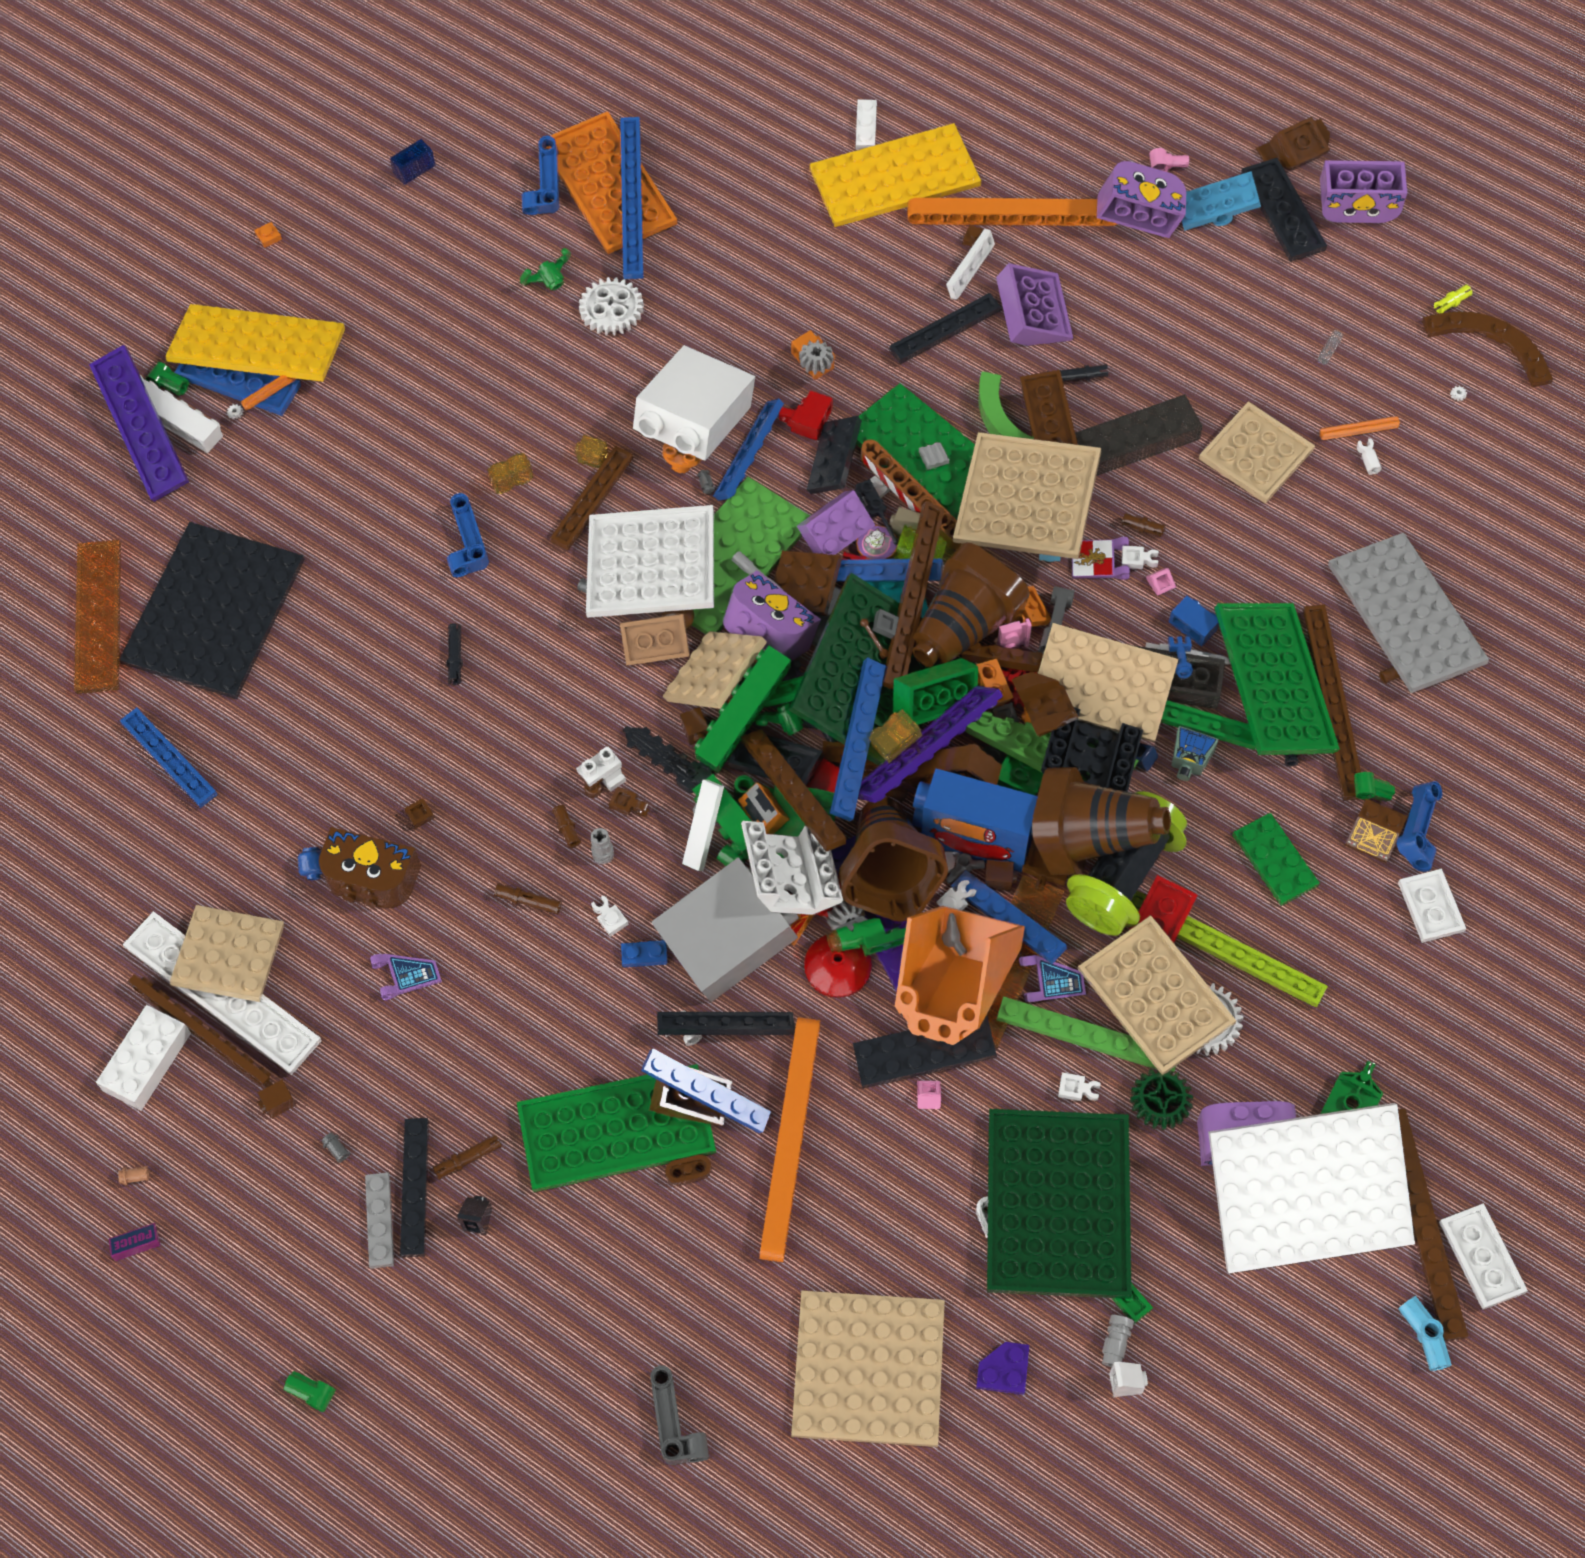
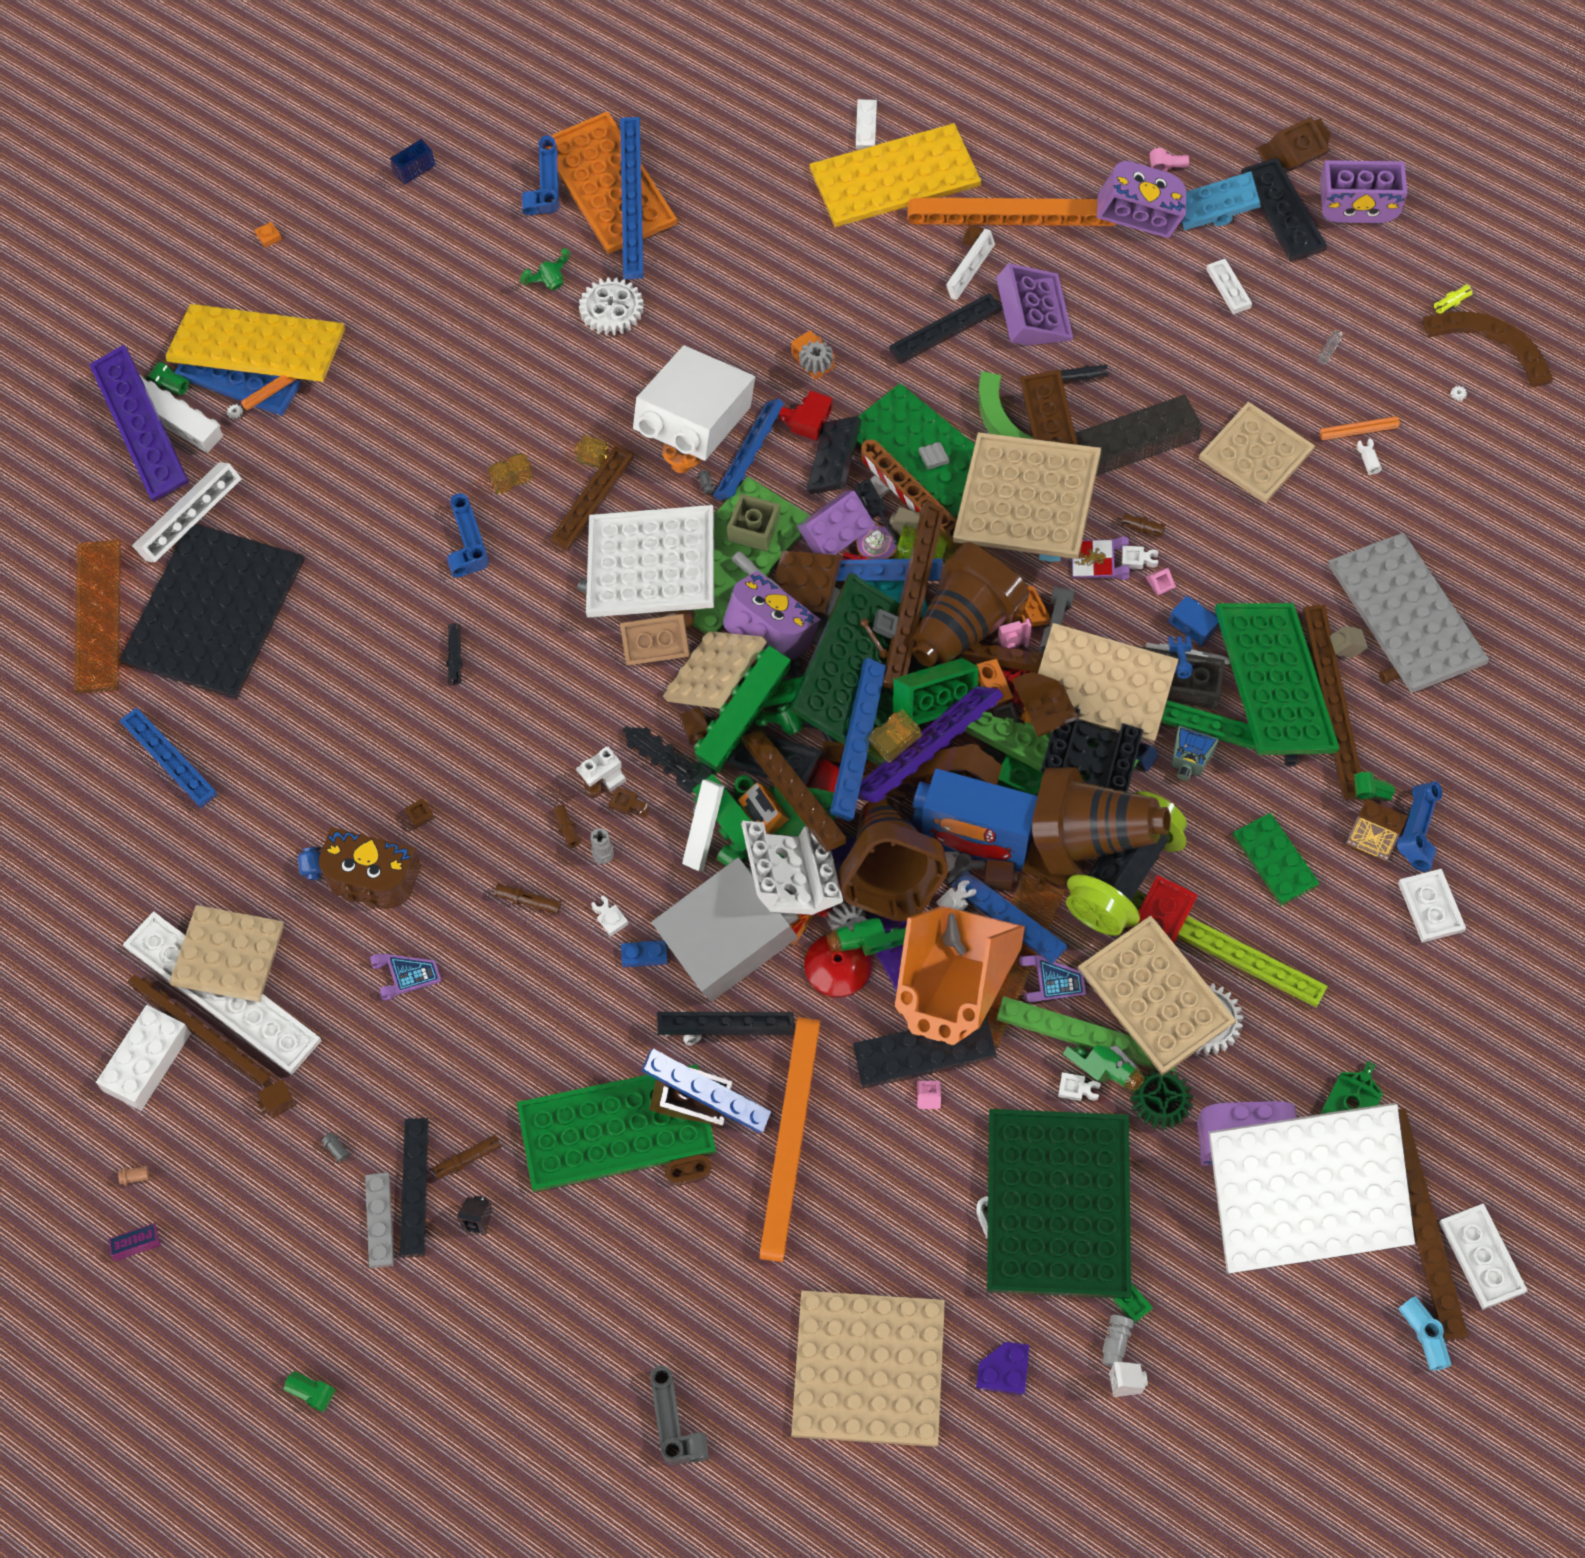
(186, 512): none -> white brick
(753, 522): none -> olive brick
(1107, 1063): none -> plate
(1229, 286): none -> white plate
(1348, 641): none -> dark tan brick

